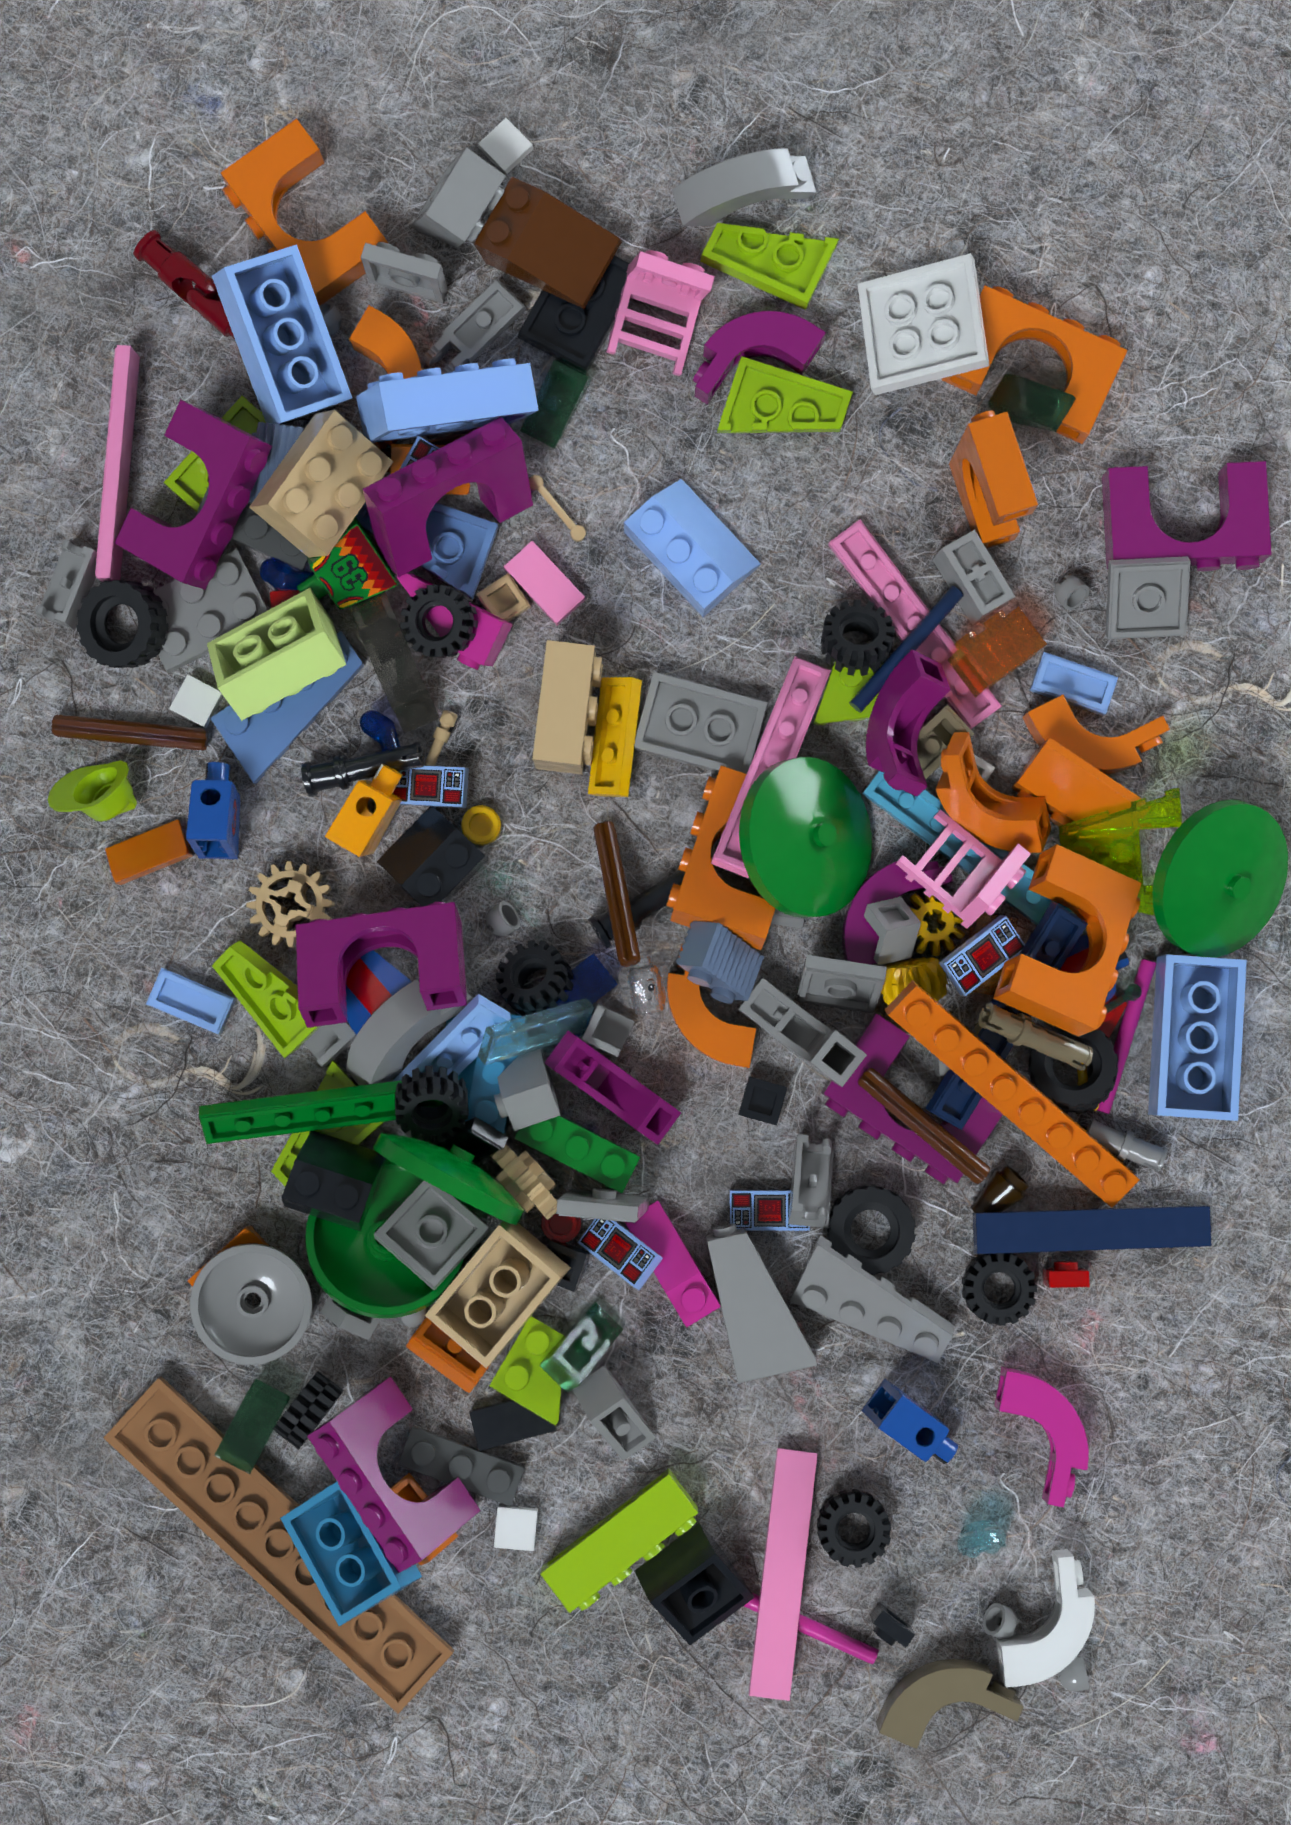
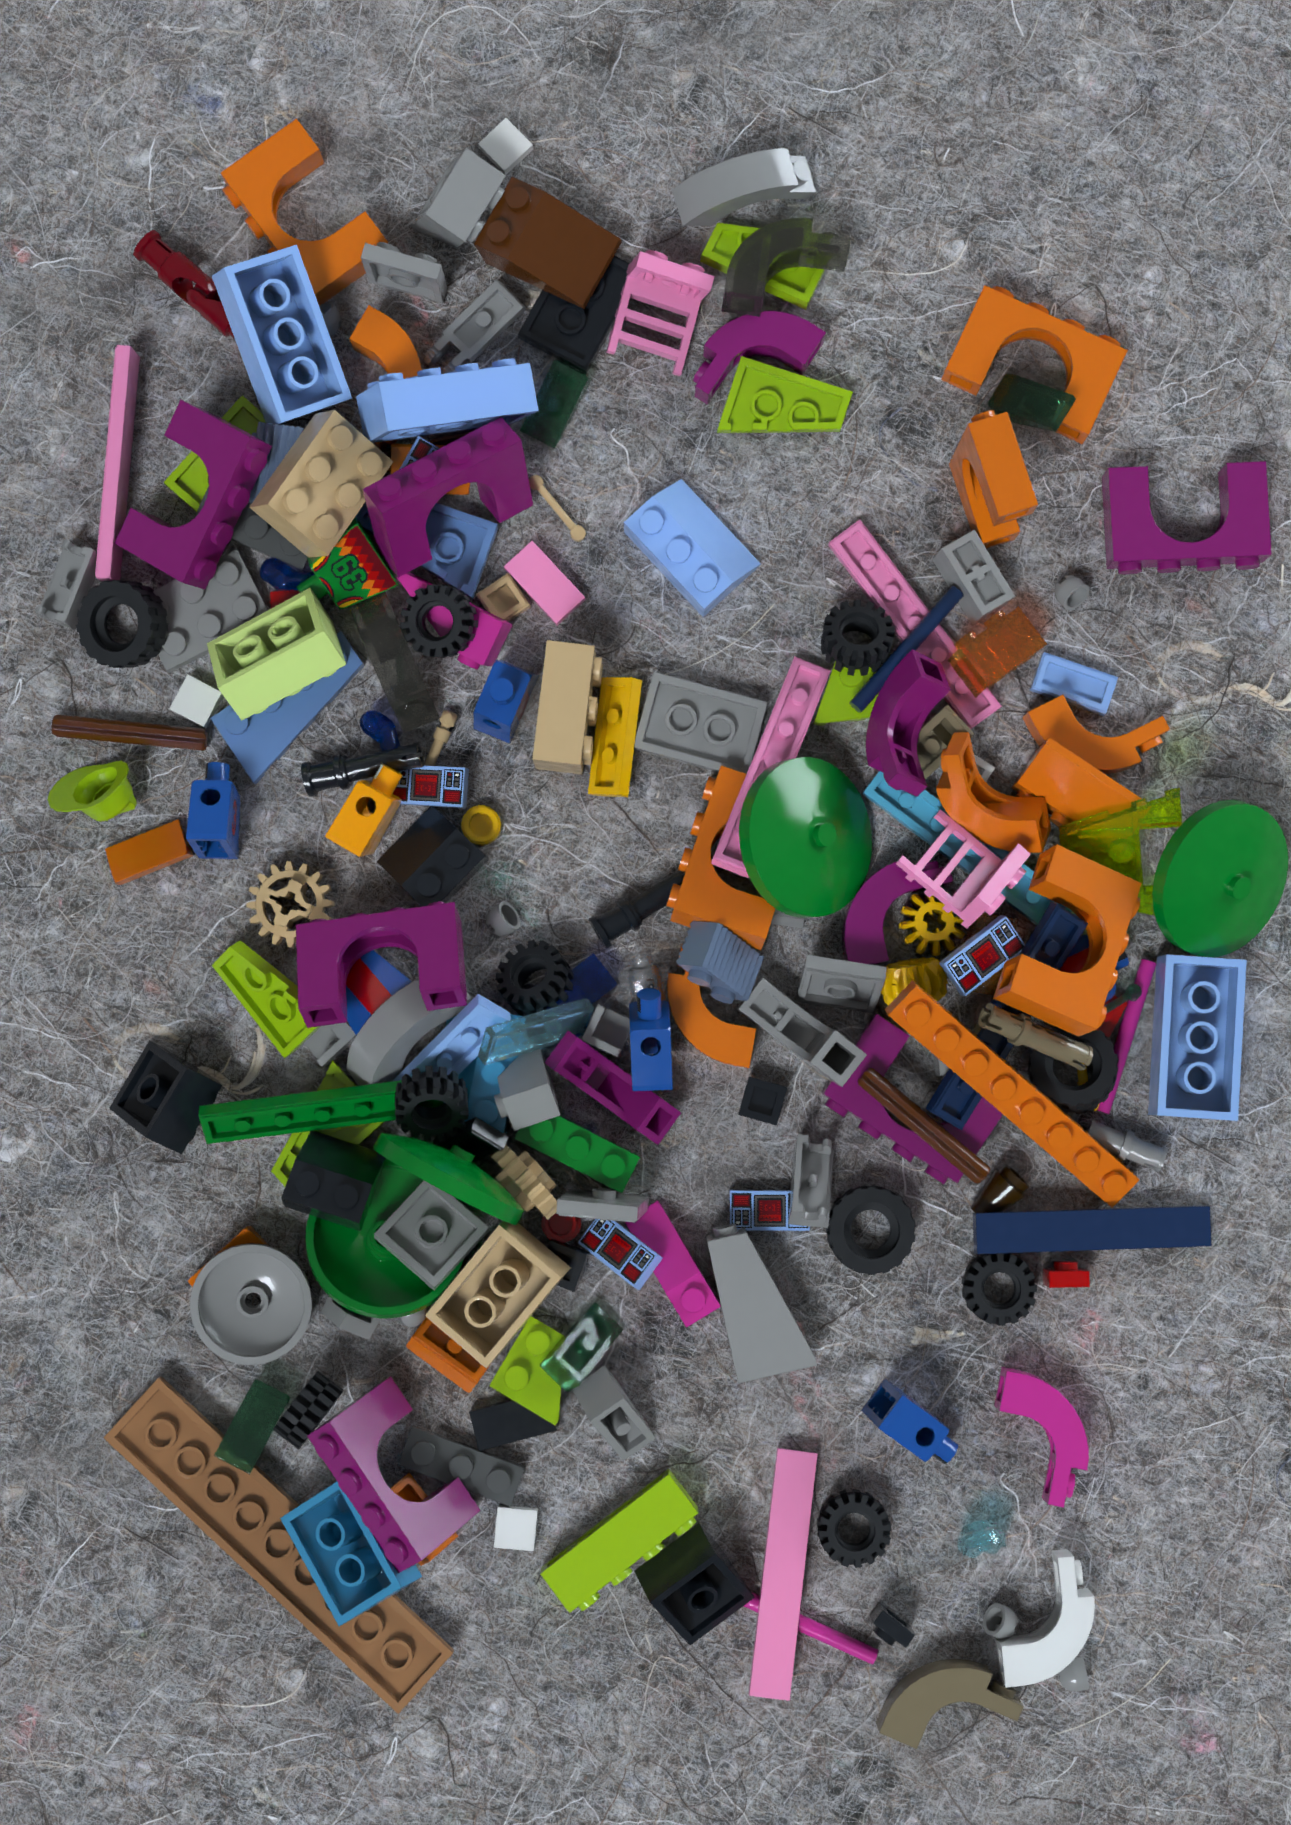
(165, 1097): none -> black slope
(191, 1001): light blue tile -> none
(503, 700): none -> blue torso
(616, 894): reddish brown axle -> none
(650, 1035): none -> blue torso
(773, 249): none -> clear smoke arch
(852, 1296): light grey wing -> none
(896, 929): light grey panel -> none
(923, 324): white plate -> none
(1147, 597): light grey plate -> none

